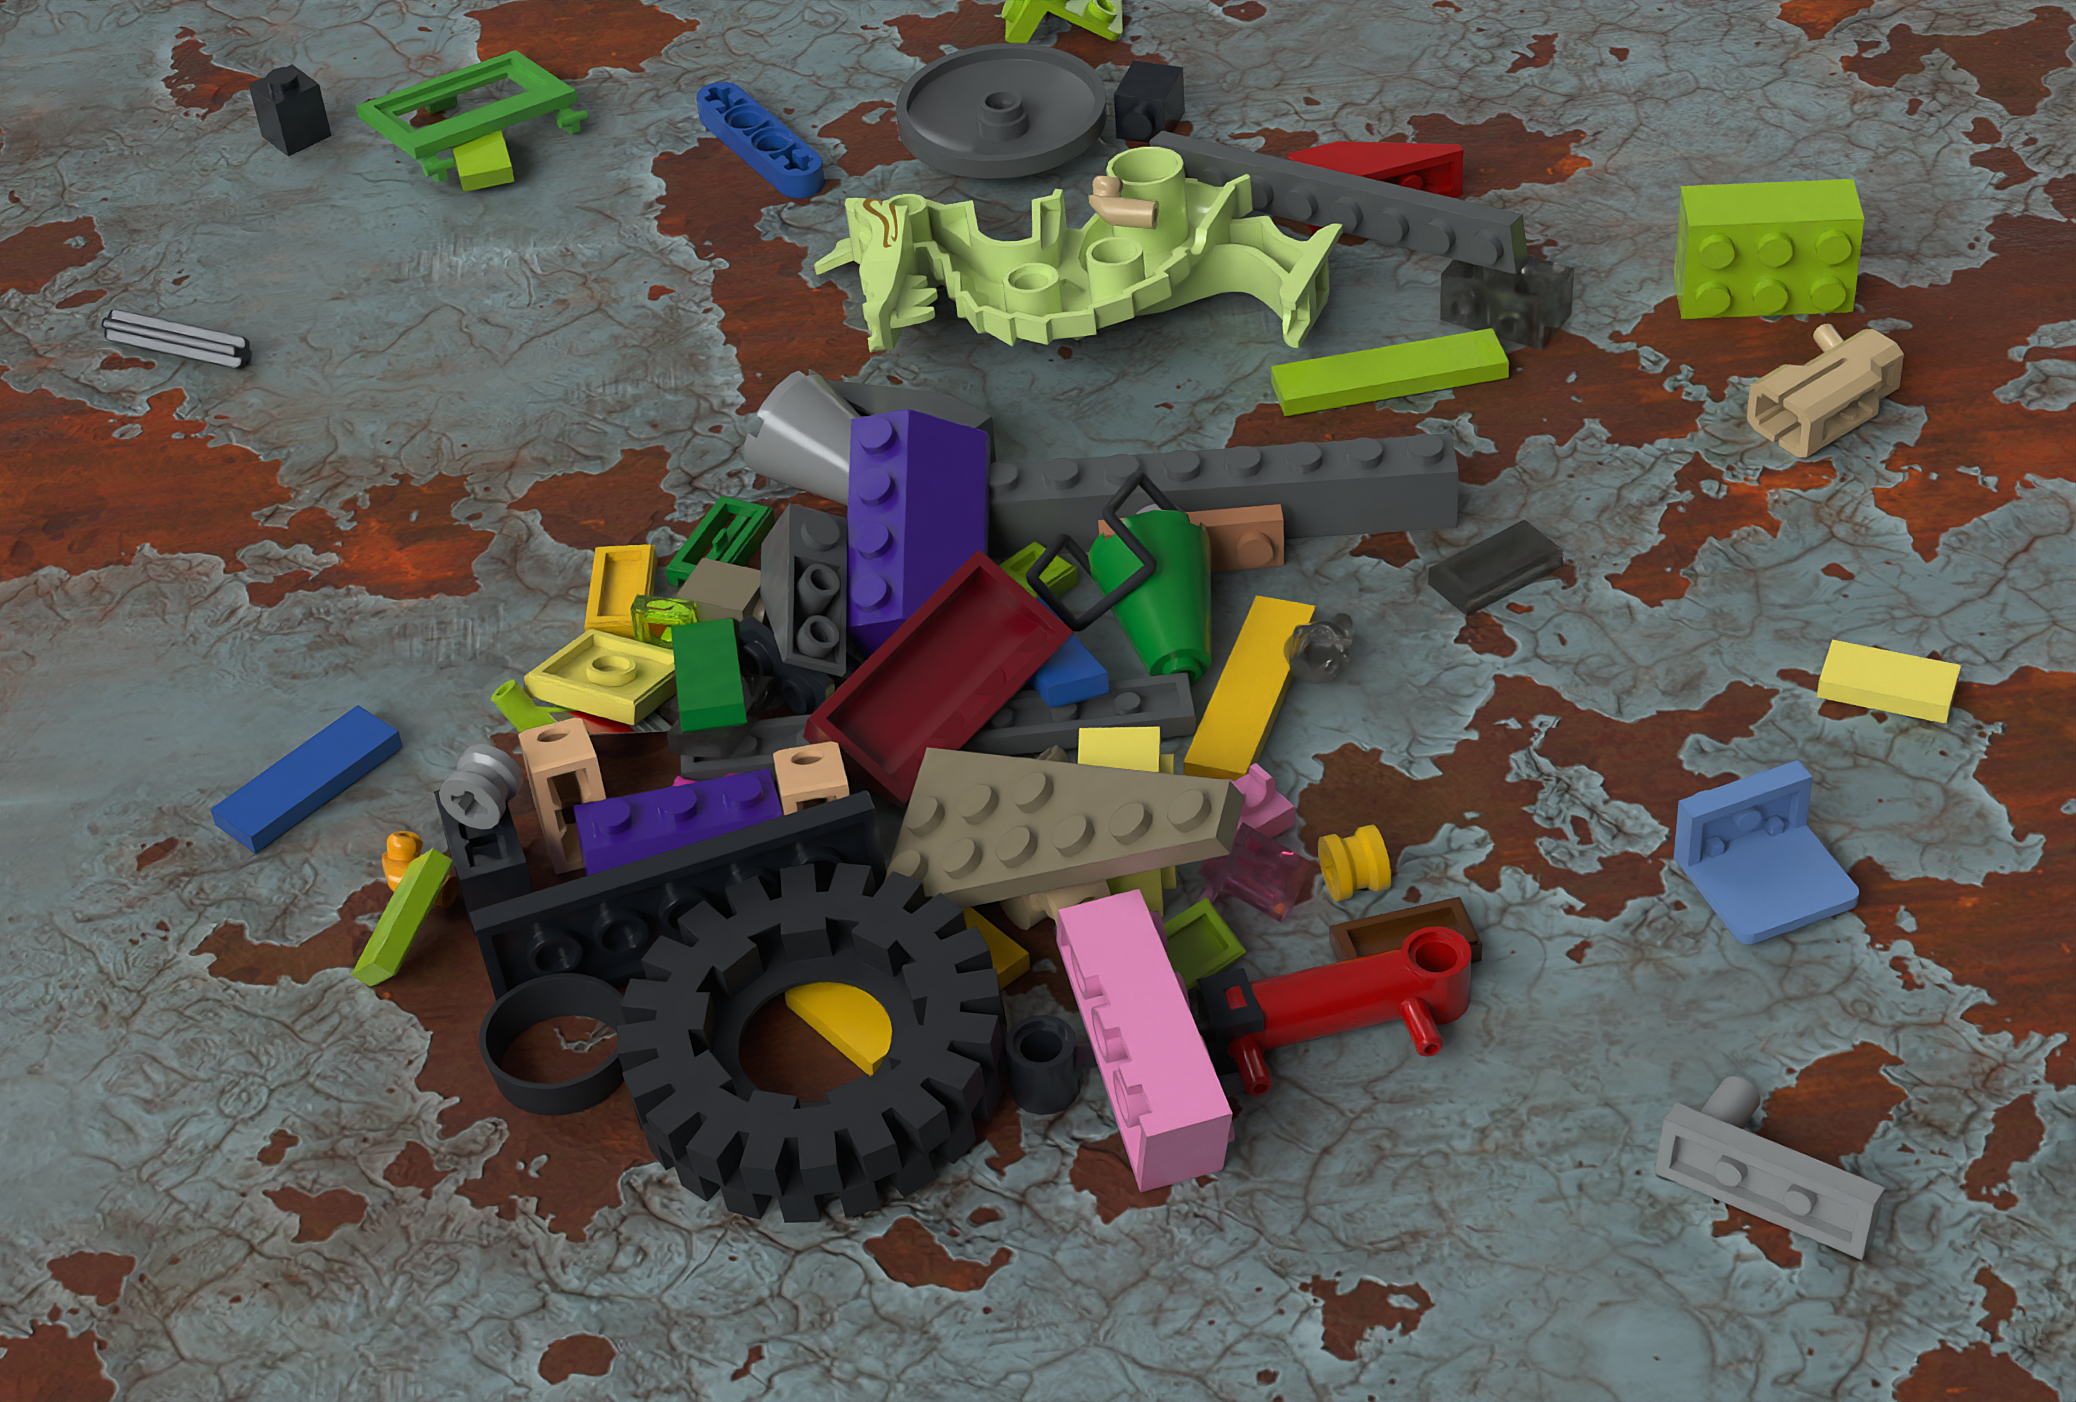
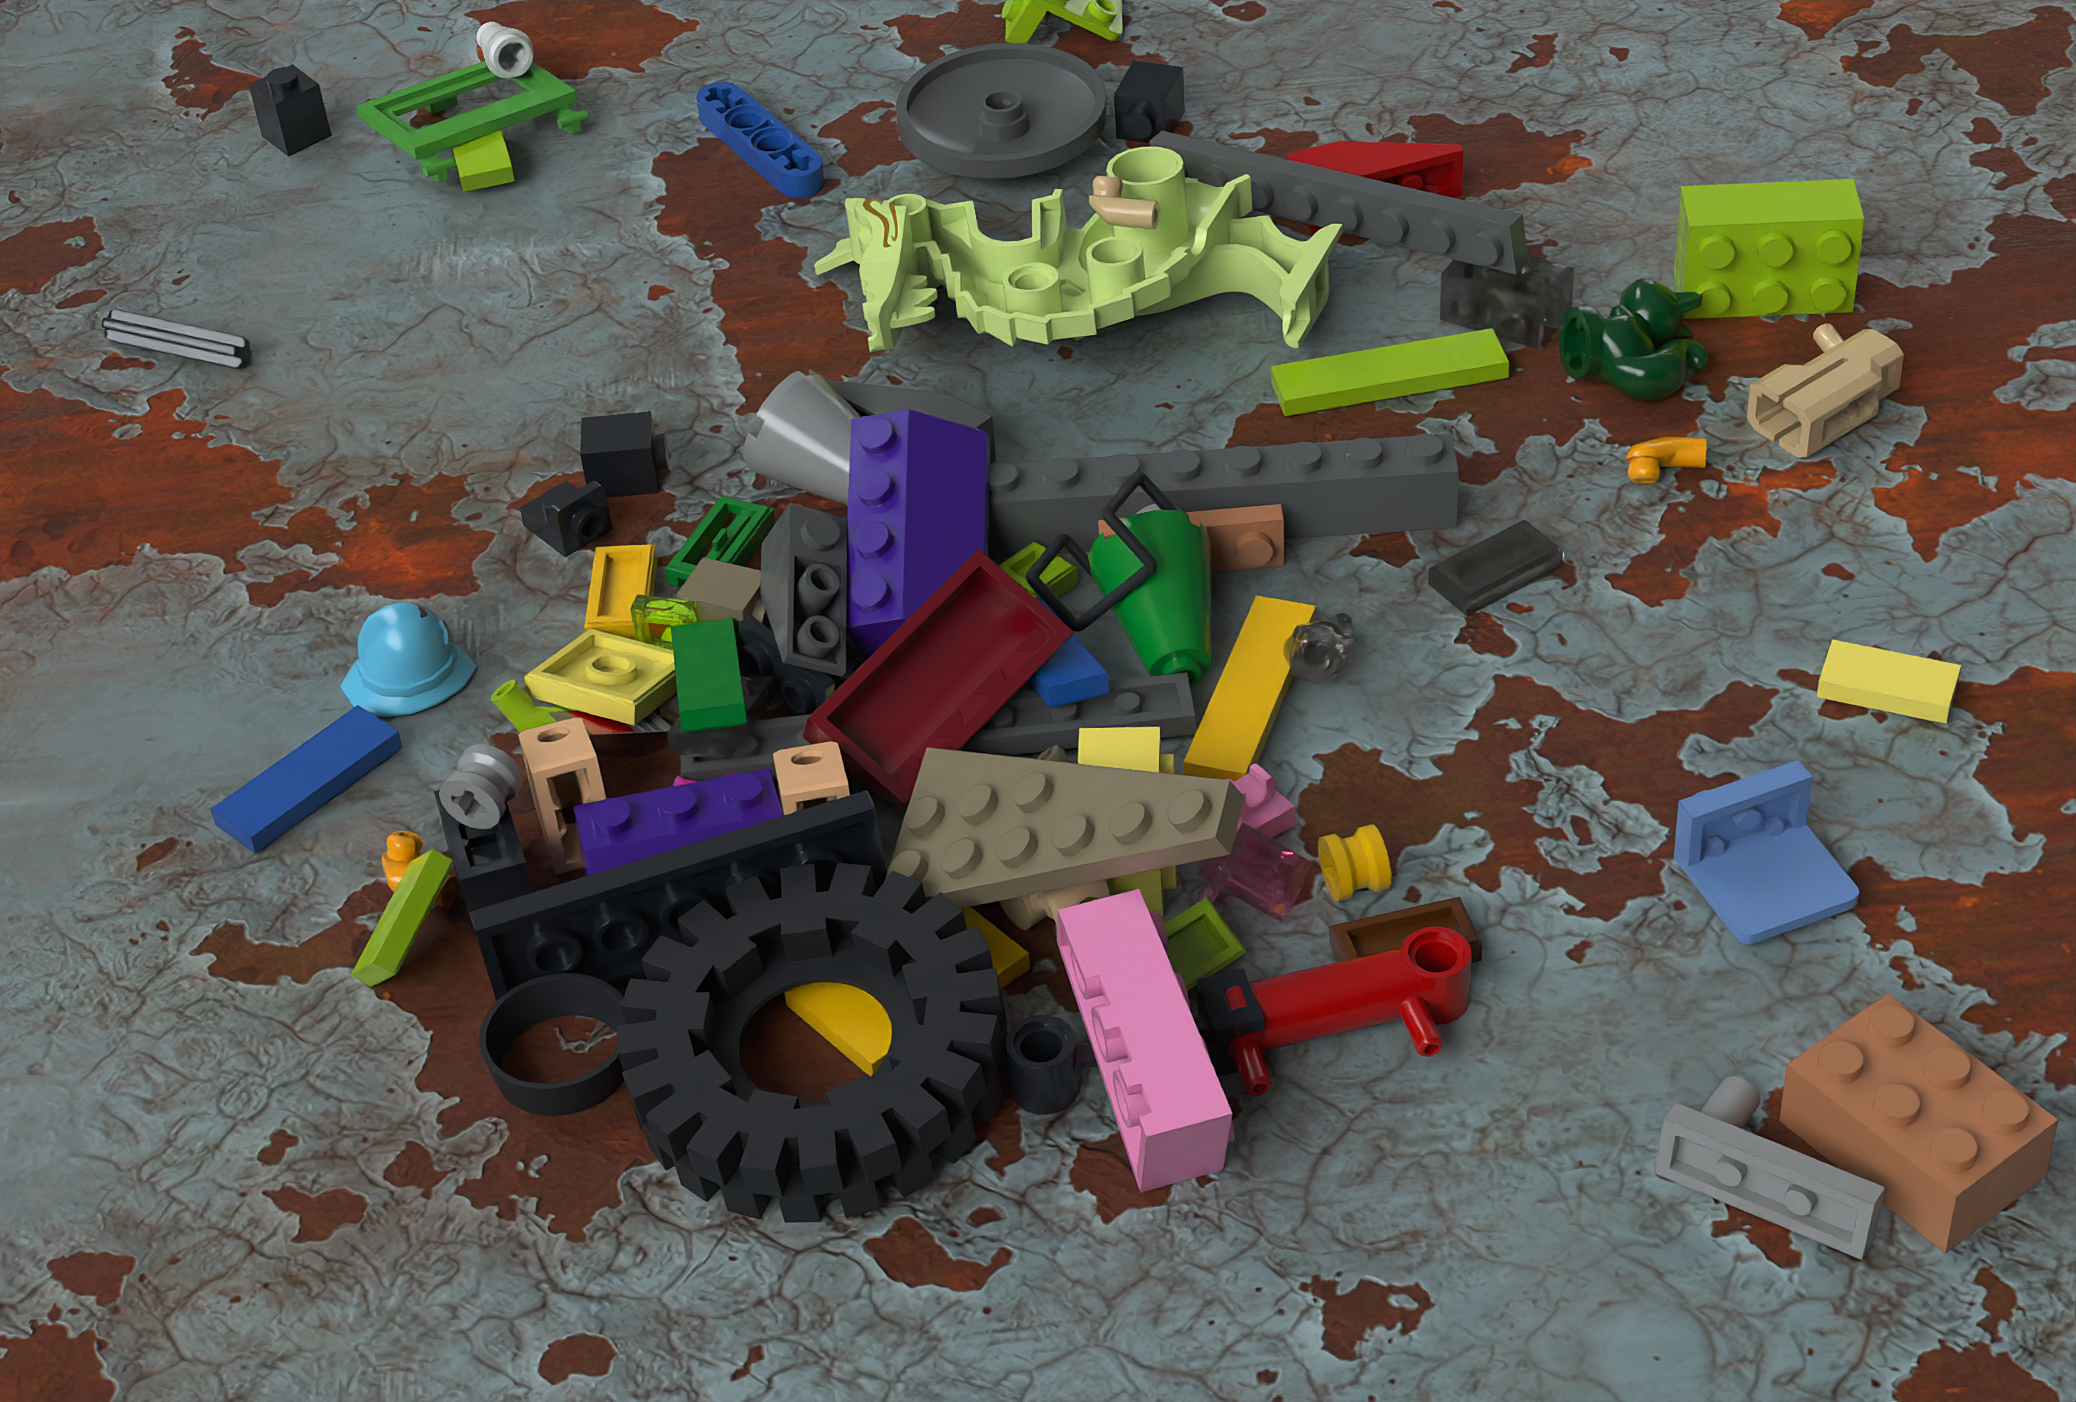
(405, 662): none -> medium azure piece
(505, 49): none -> white cone
(568, 516): none -> black bracket
(623, 453): none -> black brick
(1622, 346): none -> dark green animal
(1648, 456): none -> light orange arm
(1918, 1118): none -> nougat brick

